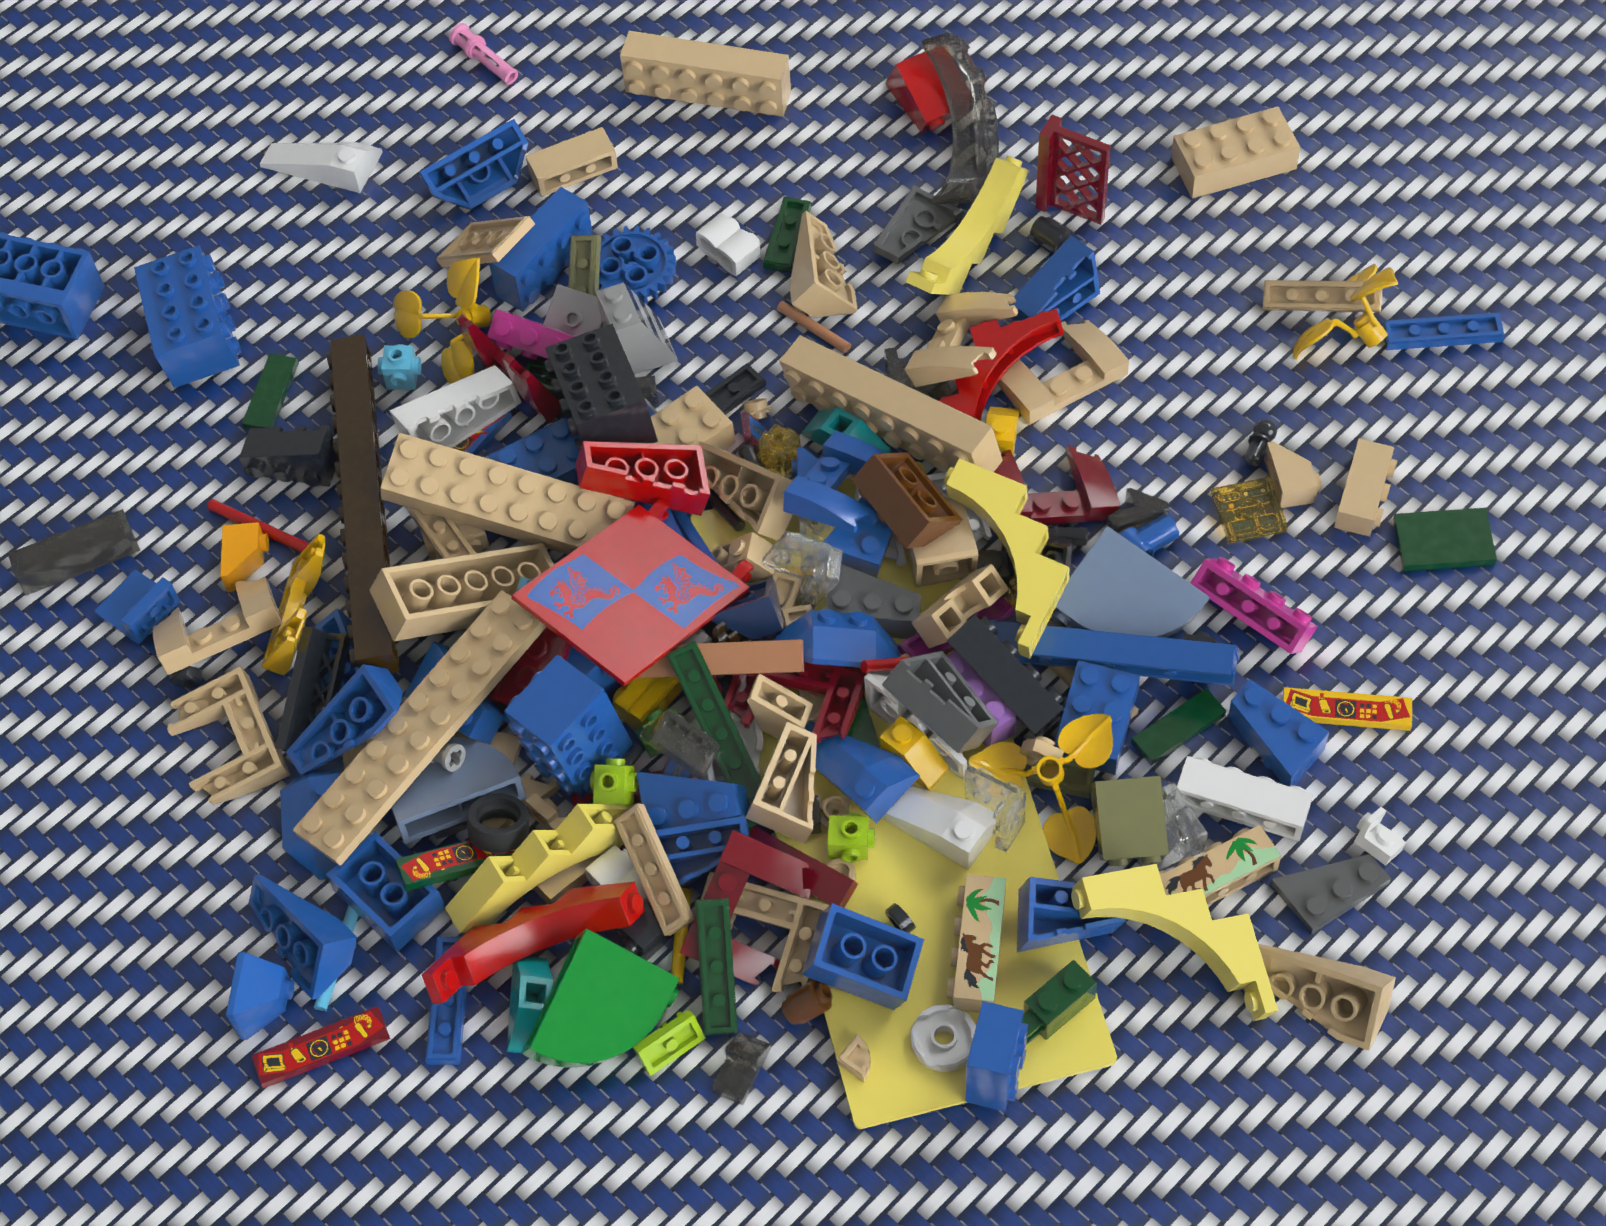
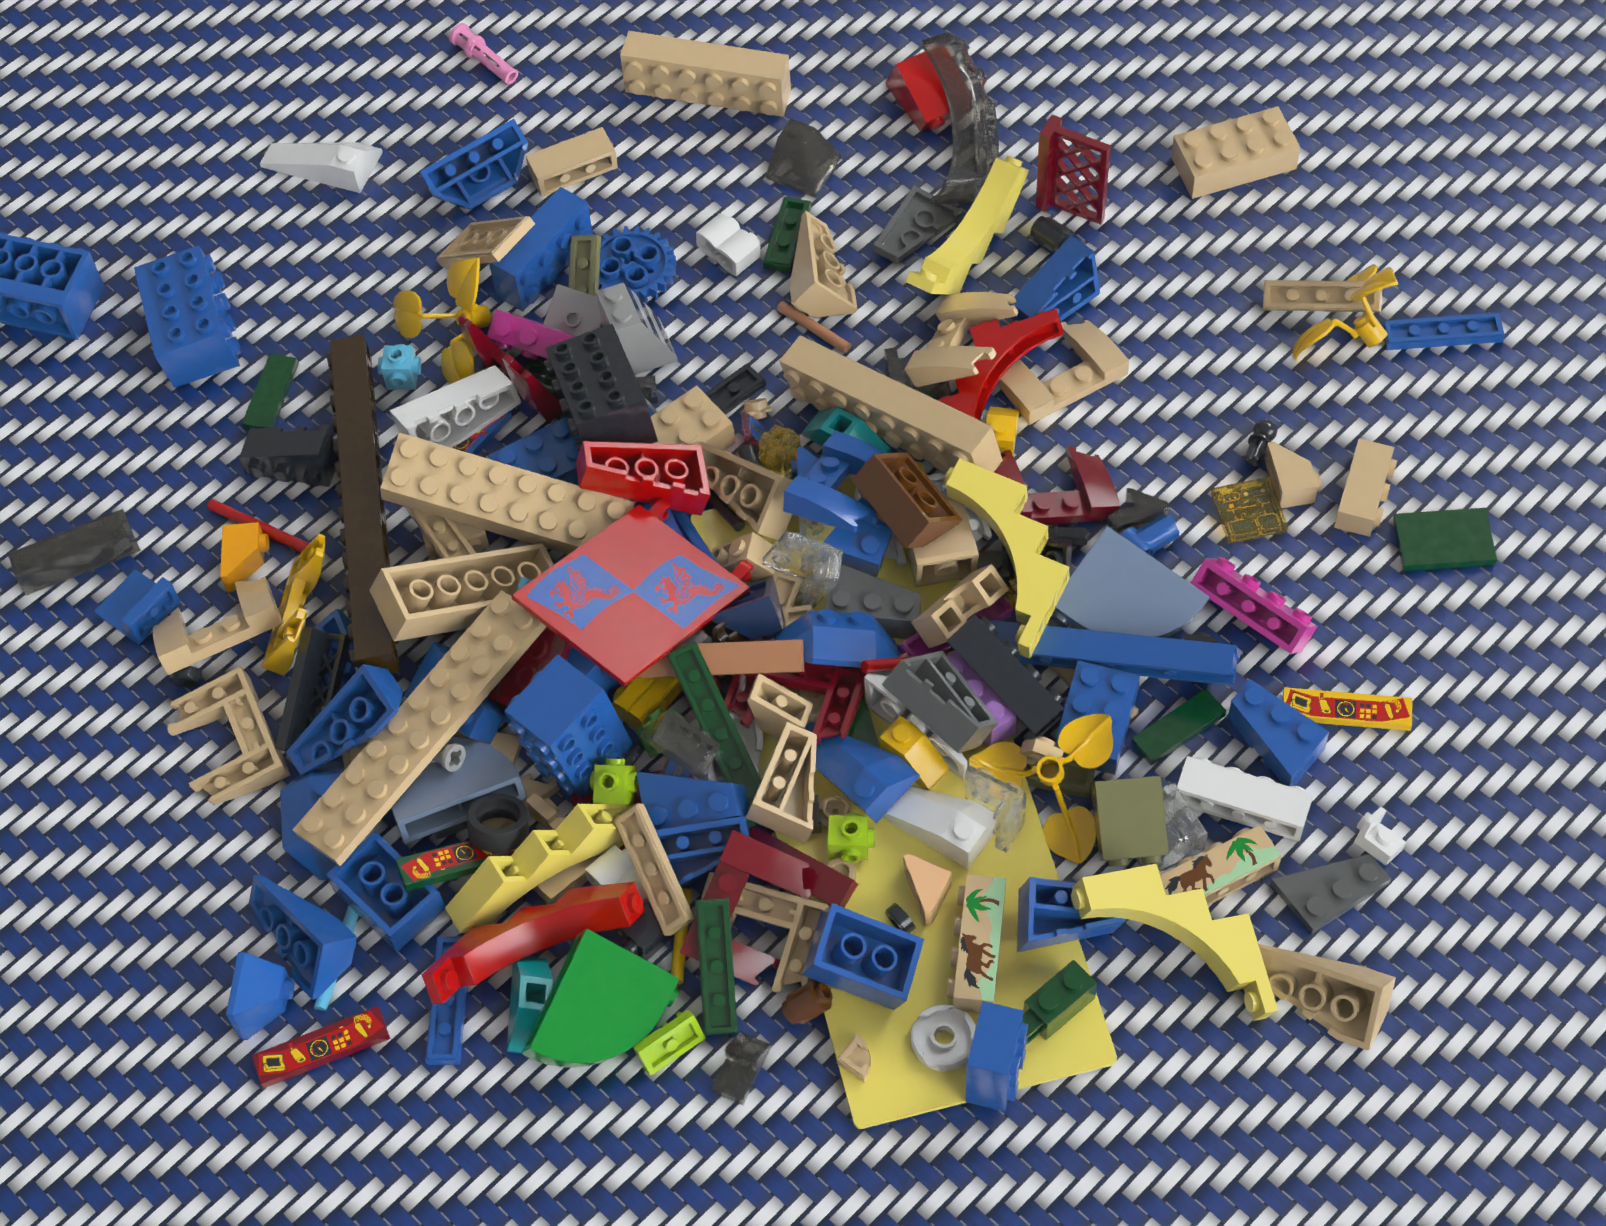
(802, 159): none -> clear smoke slope
(928, 885): none -> light nougat slope

